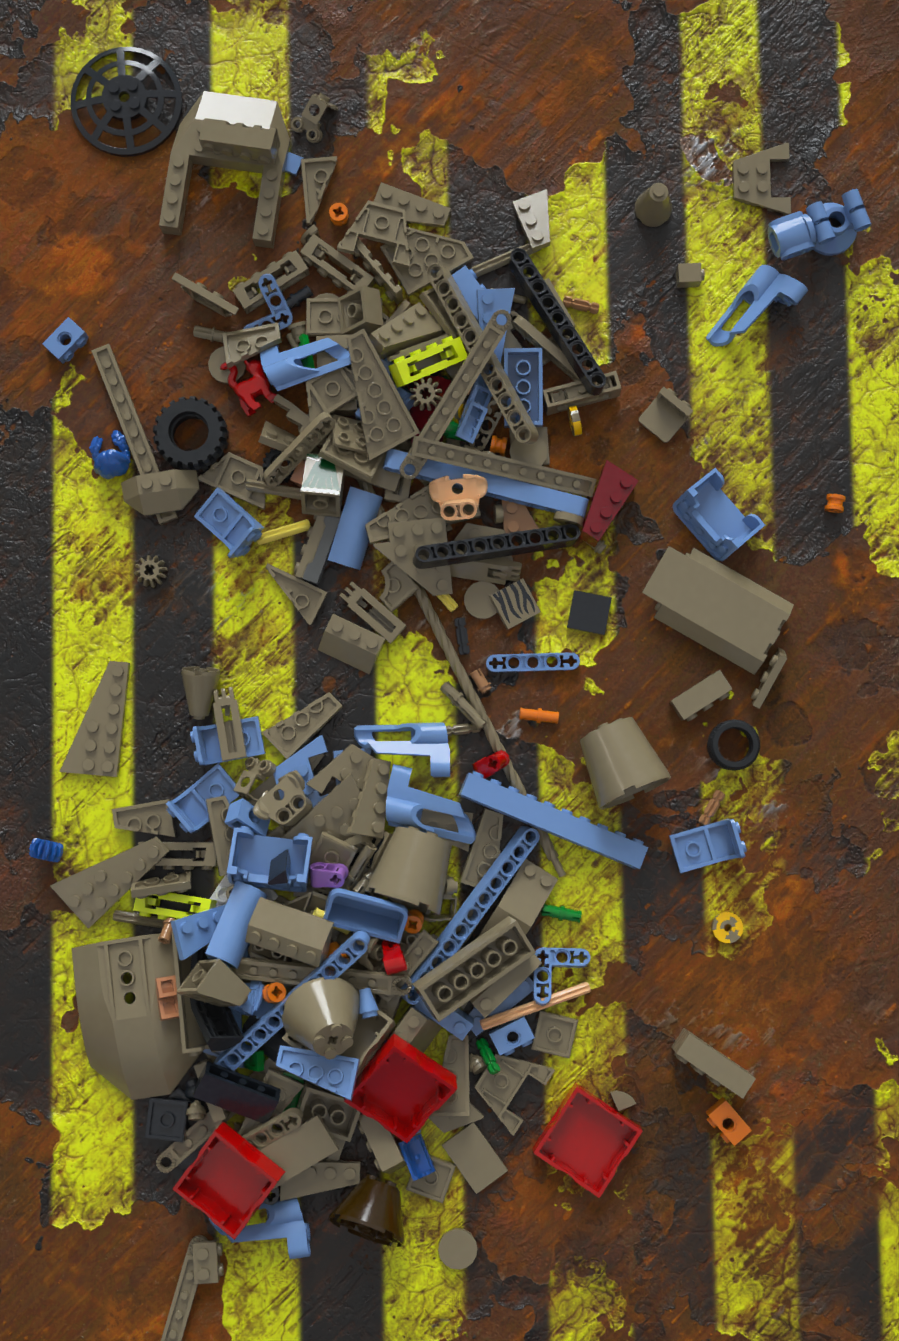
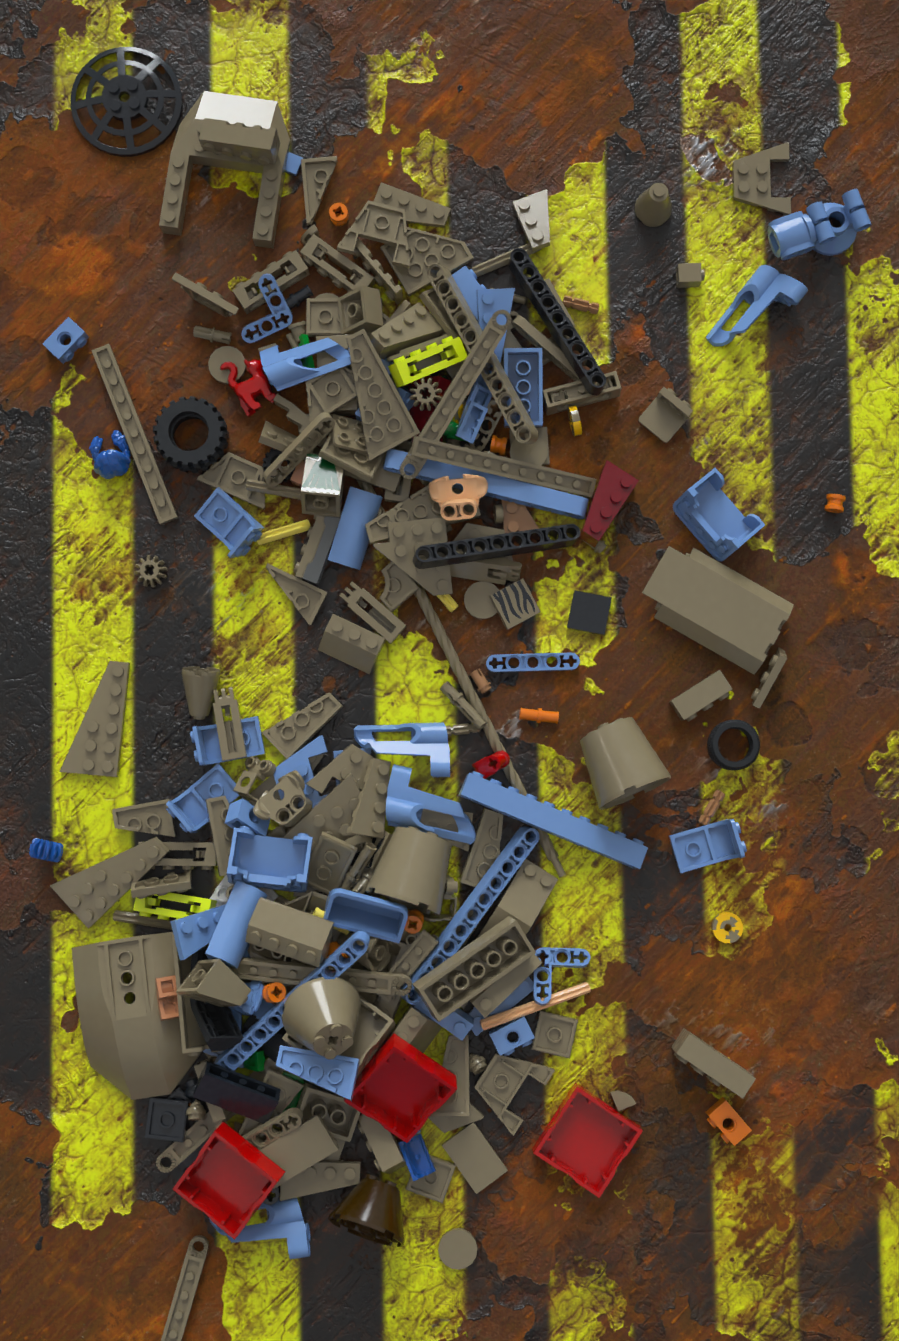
(160, 491): dark tan wedge -> none
(166, 934): medium nougat pin -> none
(207, 1261): dark tan bracket -> none
(249, 342): dark tan wing -> none
(279, 869): black slope -> none
(310, 122): dark tan piece -> none
(327, 875): medium lavender piece -> none
(368, 1006): medium blue cone -> none
(393, 957): red piece -> none
(461, 635): black axle -> none
(488, 1056): green axle -> none
(561, 913): green pin -> none
(568, 518): dark tan piece -> none

